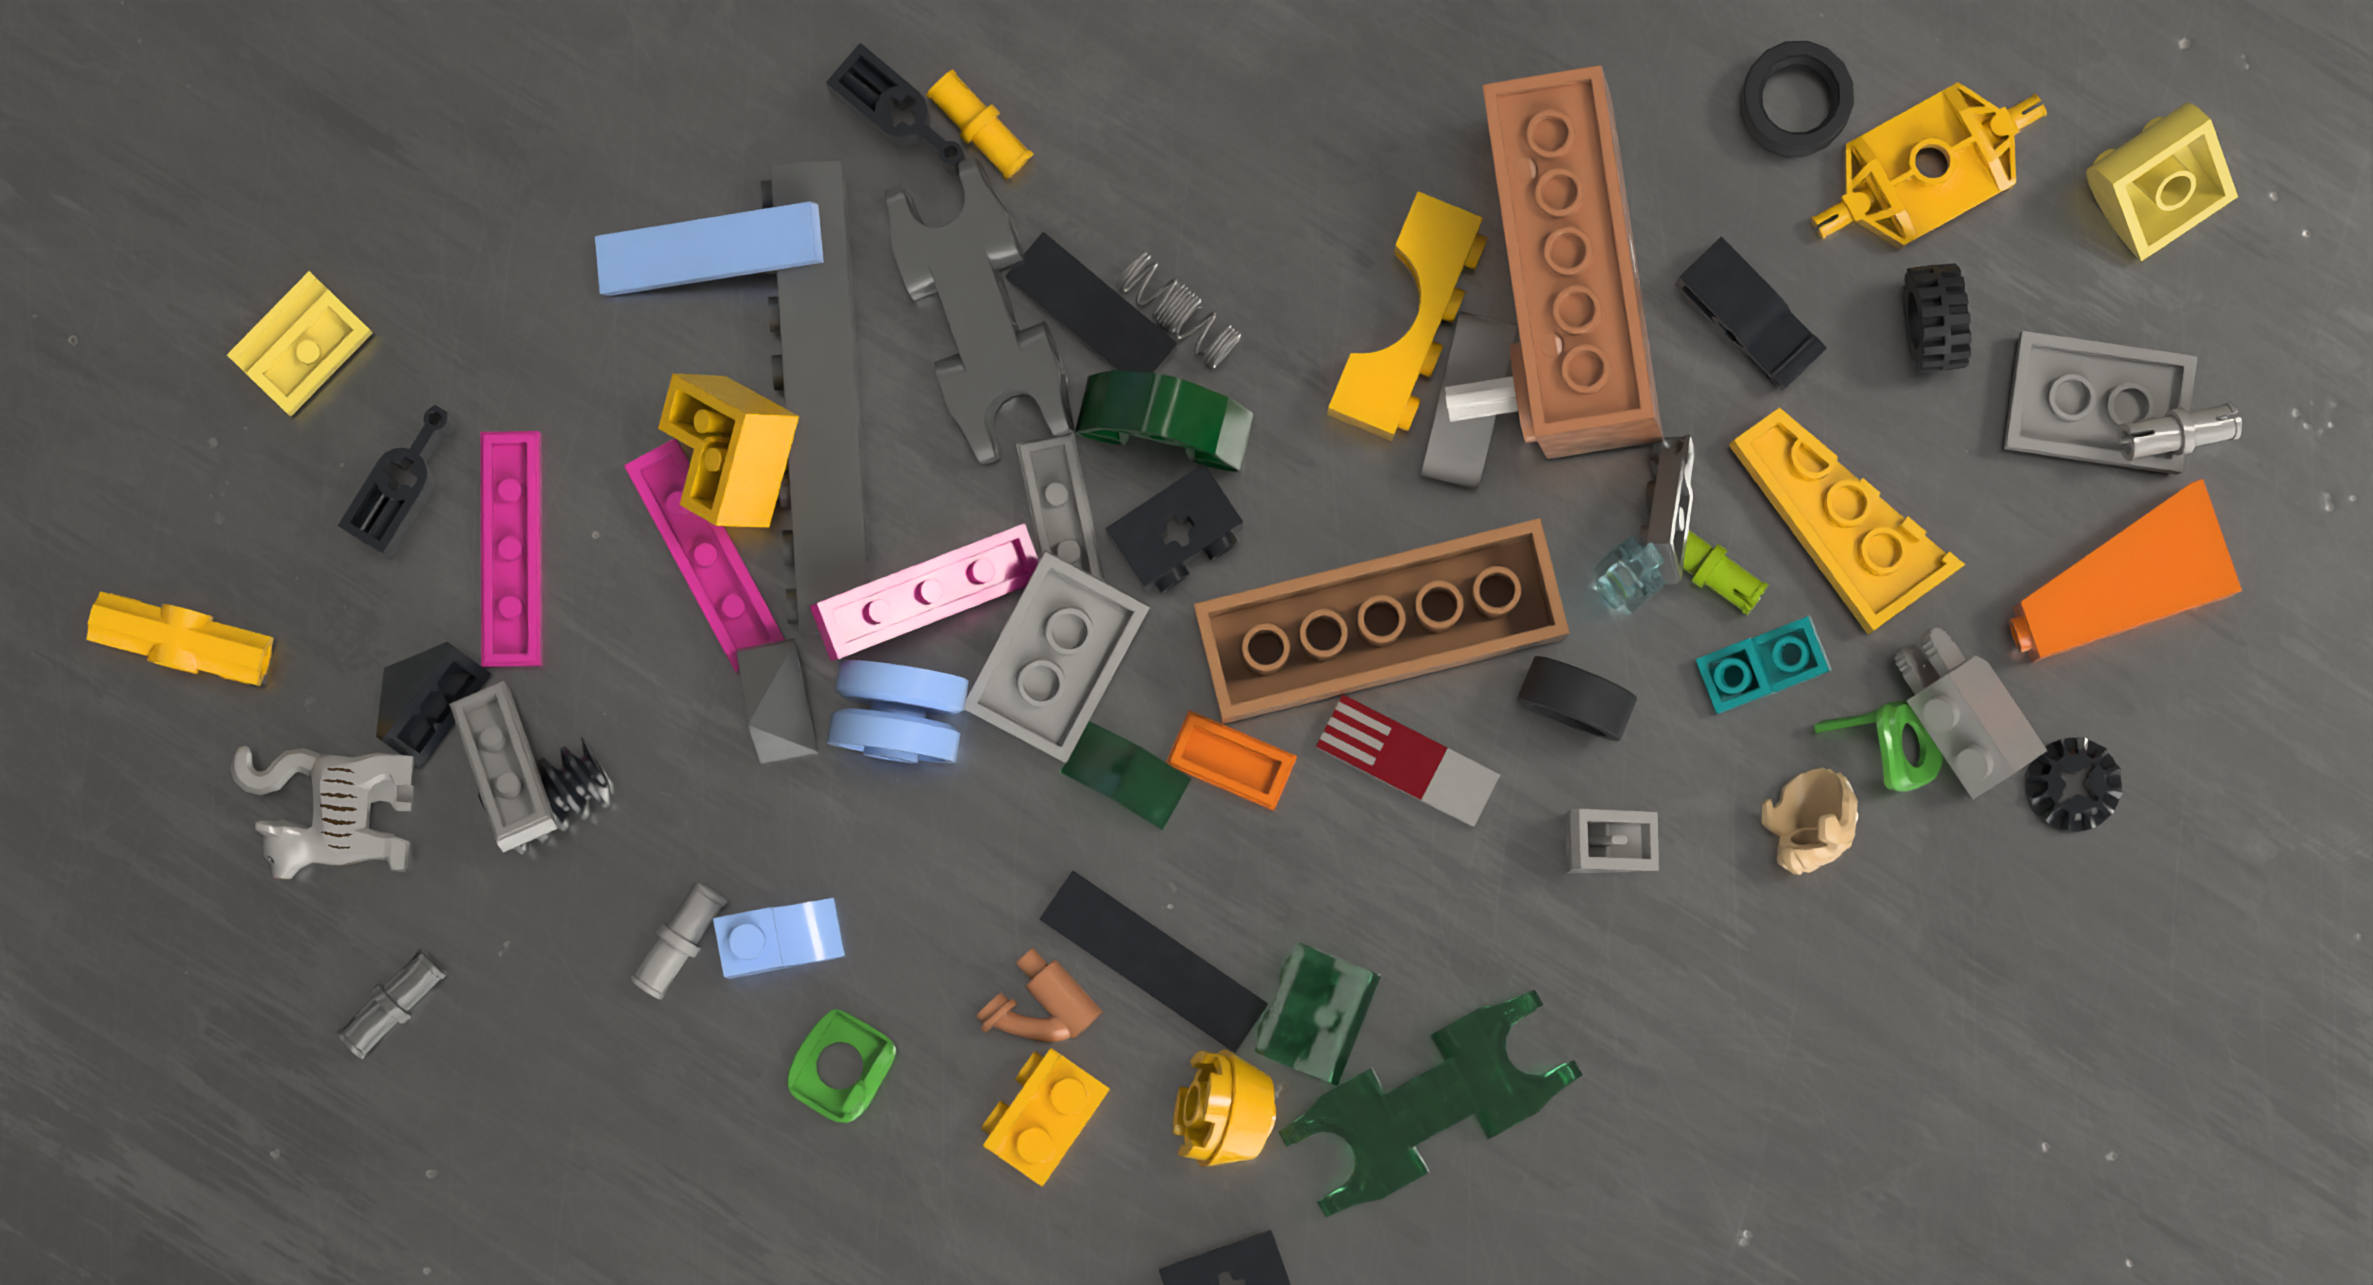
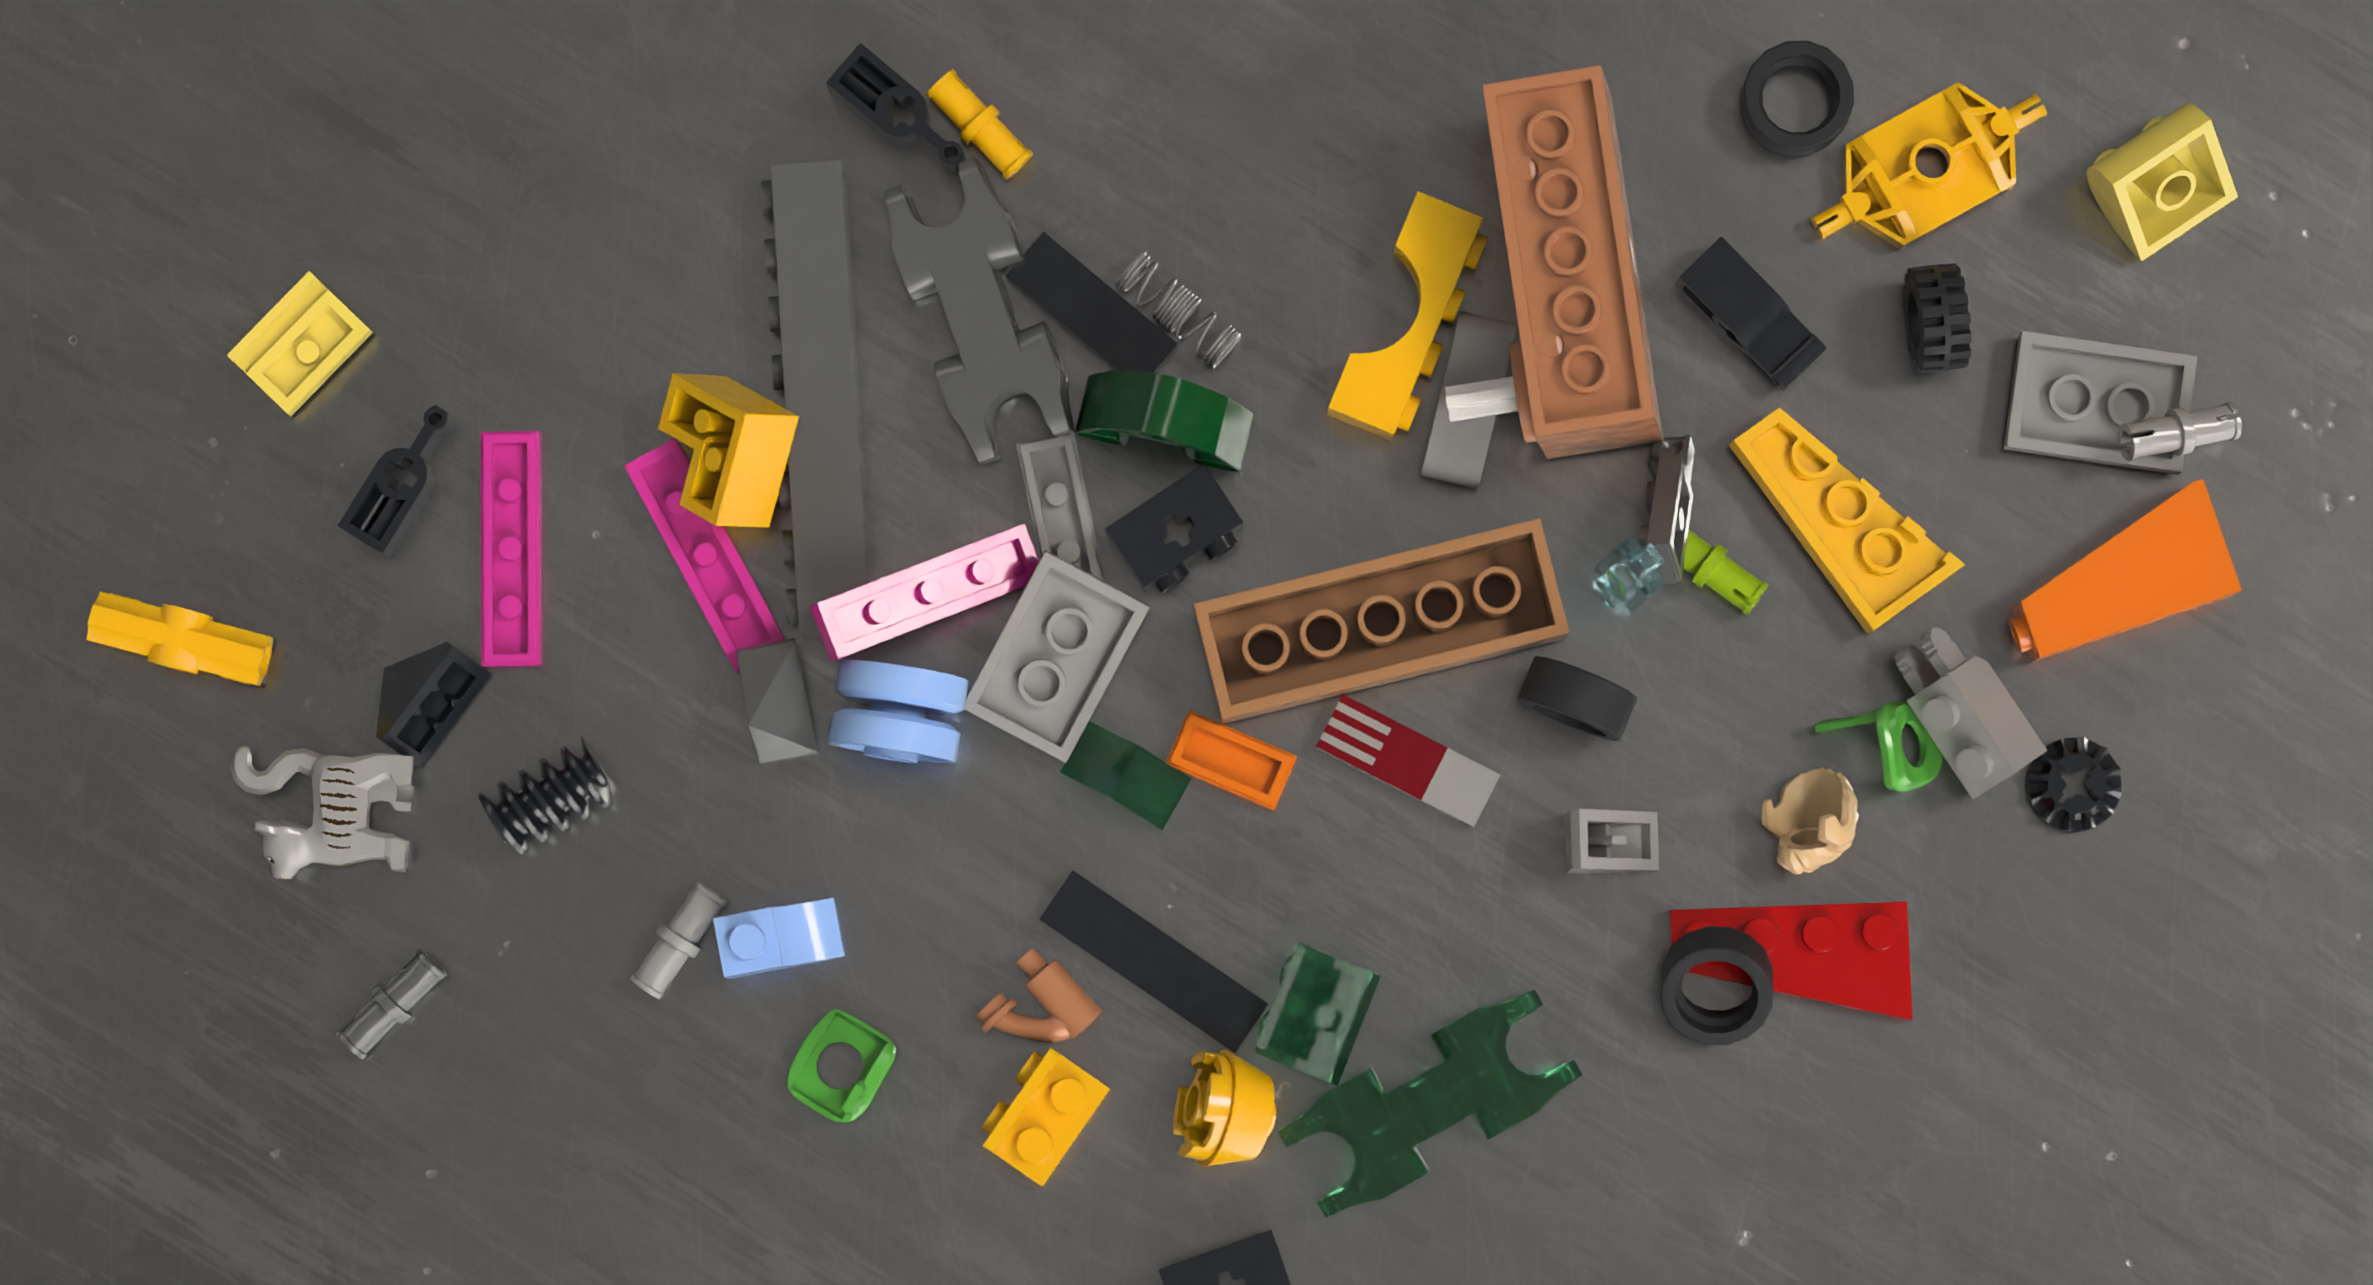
(503, 766): light grey tile -> none
(709, 249): light blue tile -> none
(1717, 1026): none -> black tyre
(1763, 665): teal slope -> none
(1819, 952): none -> red wing

